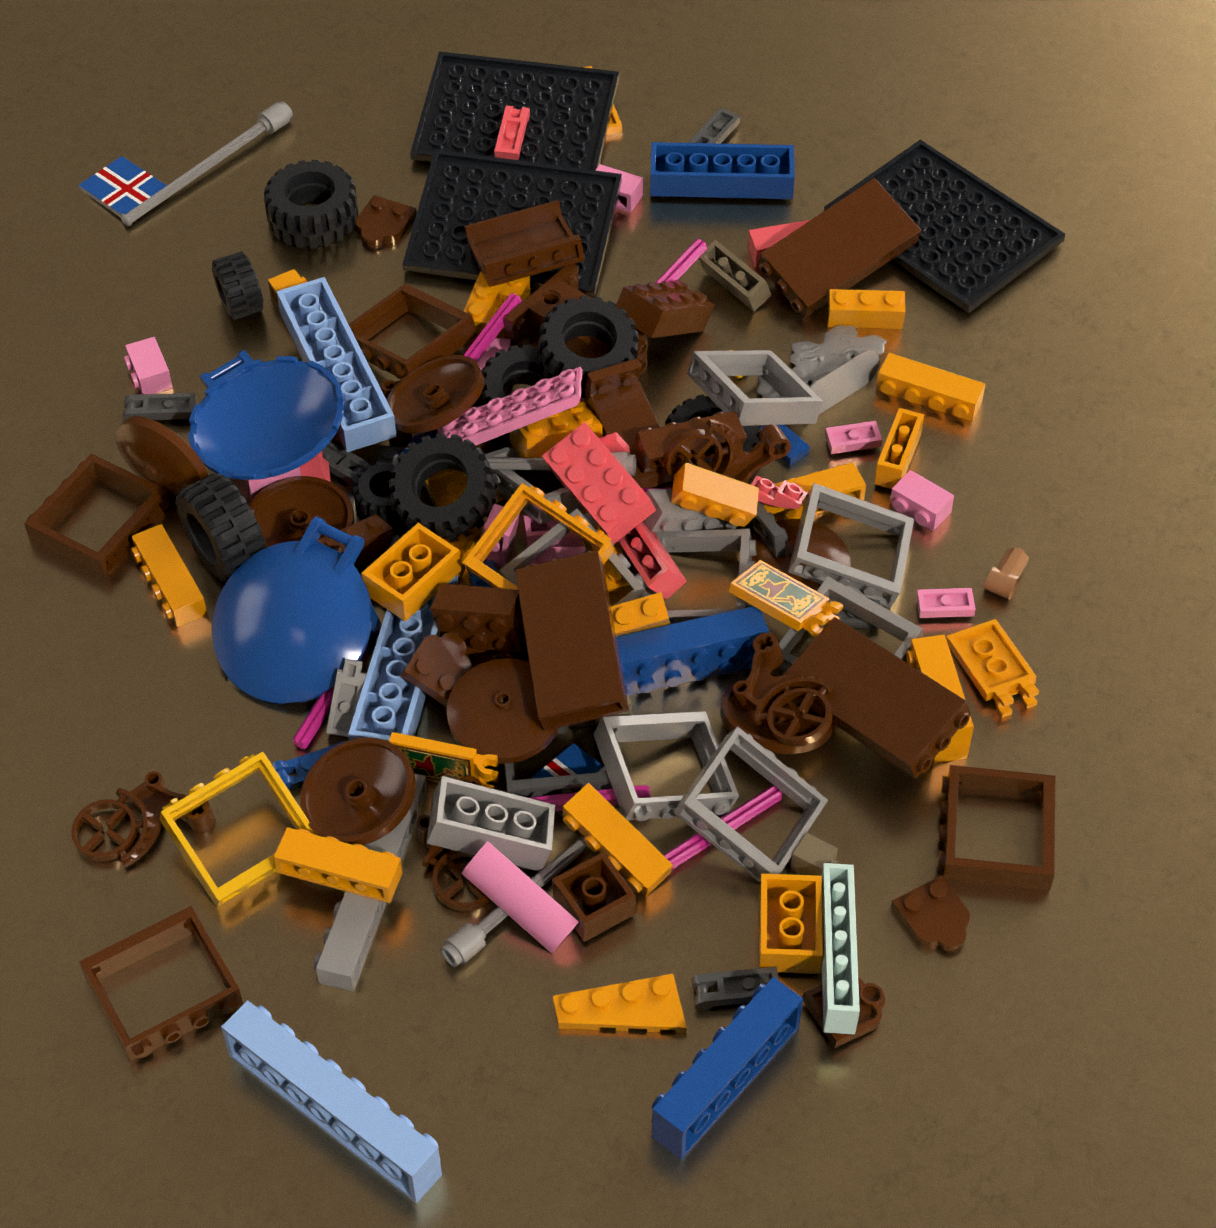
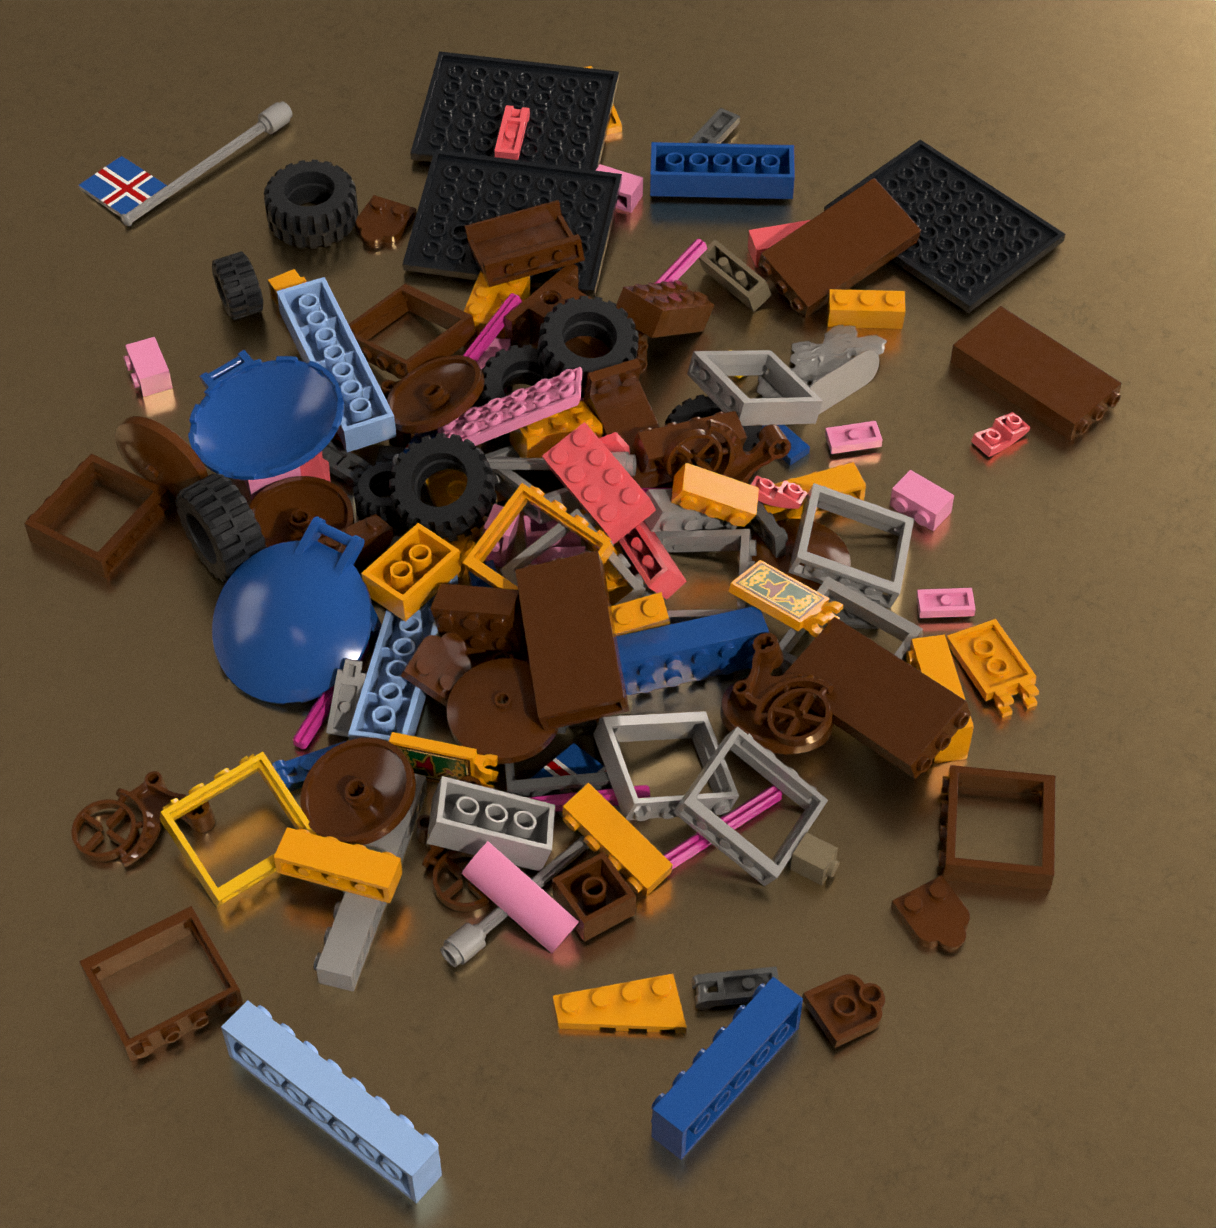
(160, 406): dark grey plate -> none
(169, 576): light orange brick -> none
(791, 923): light orange brick -> none
(839, 958): light aqua brick -> none
(899, 448): light orange brick -> none
(930, 387): light orange brick -> none
(1001, 435): none -> coral slope
(1005, 577): medium nougat piece -> none
(1036, 373): none -> reddish brown brick

